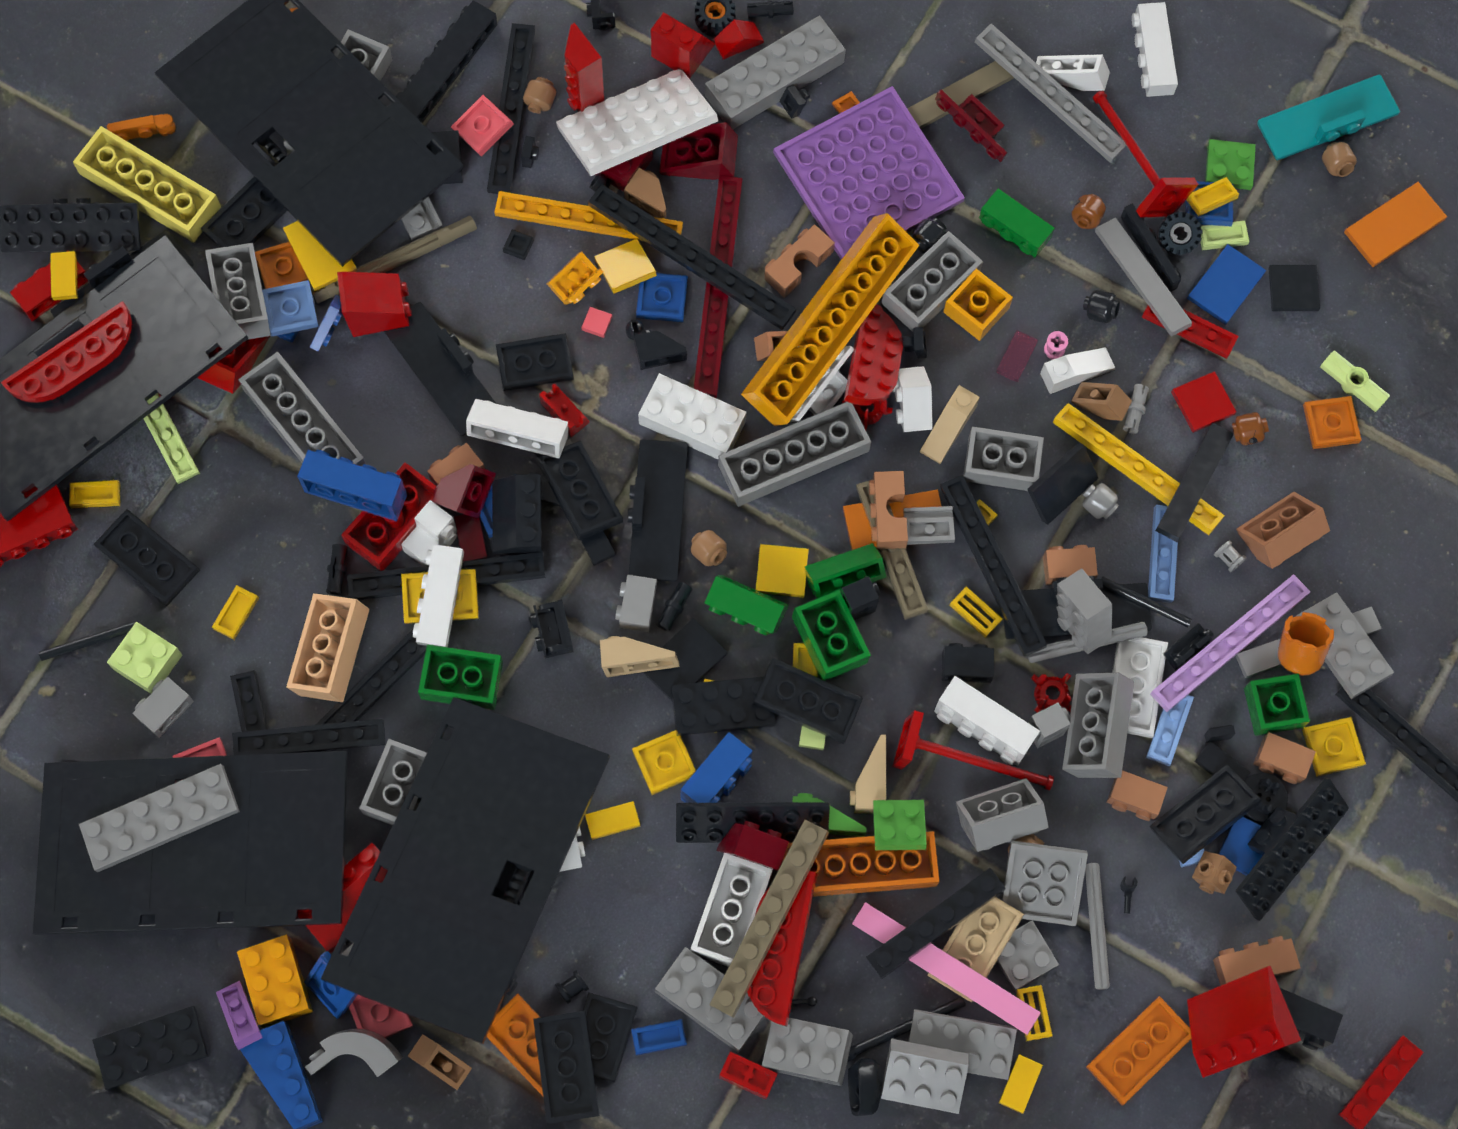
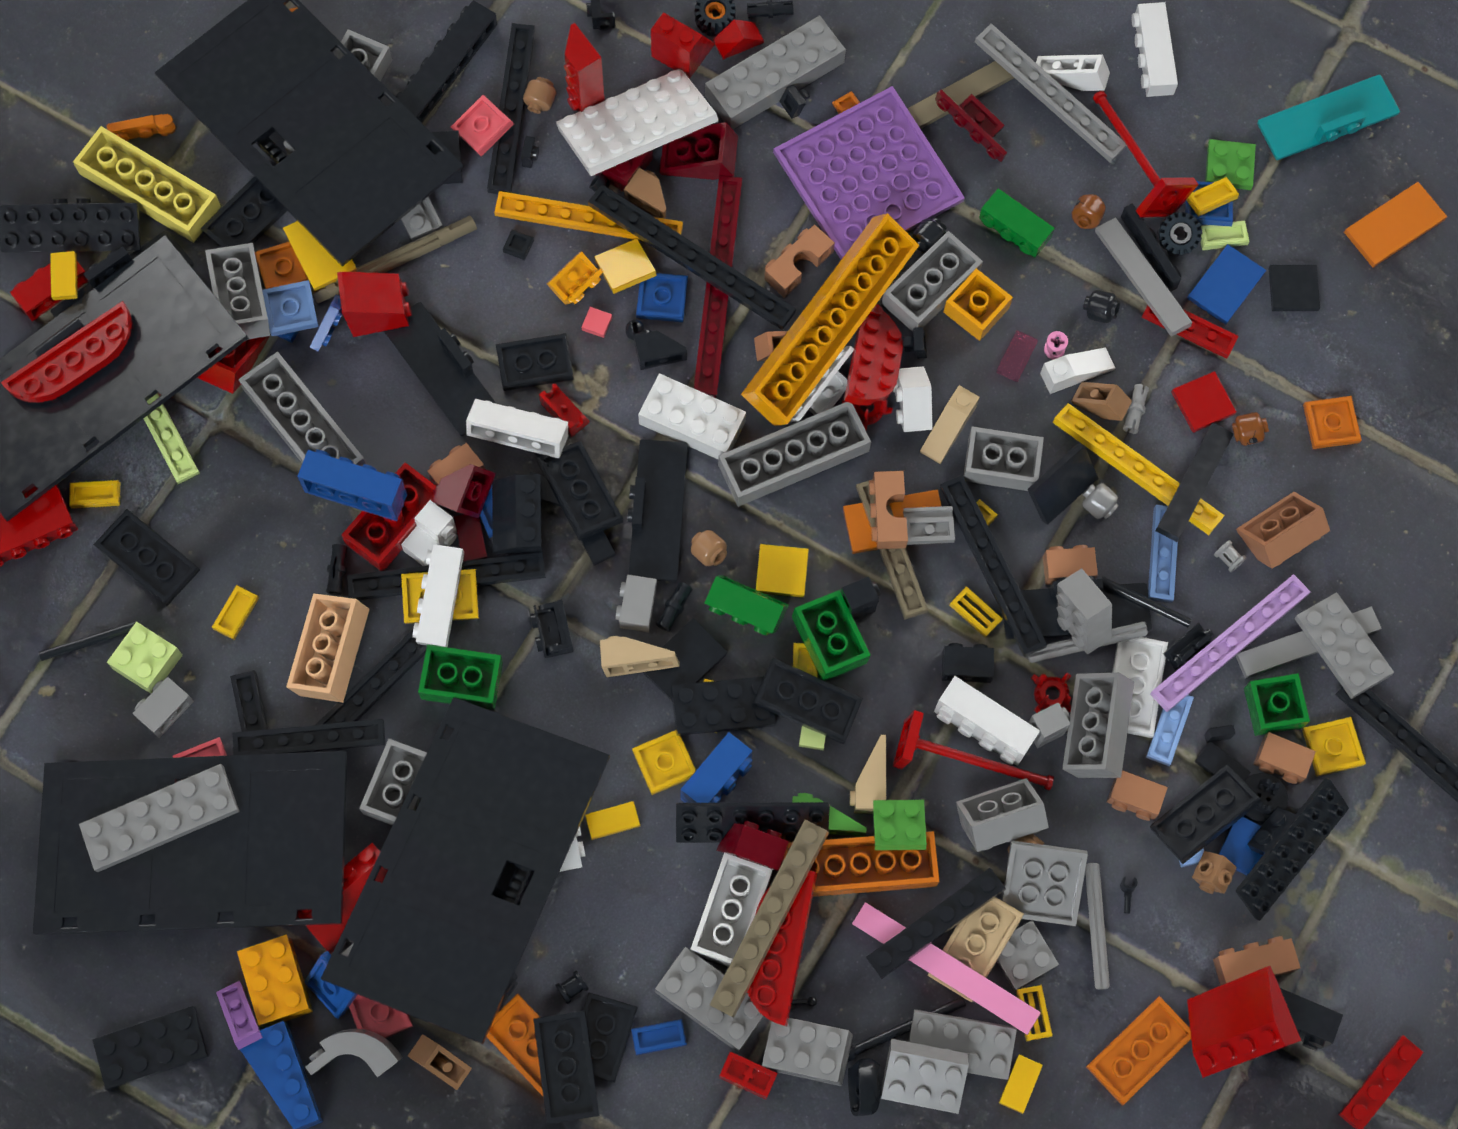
(843, 569): green brick -> none
(1304, 643): orange cylinder -> none
(1339, 159): medium nougat head -> none
(1366, 390): yellowish green piece -> none

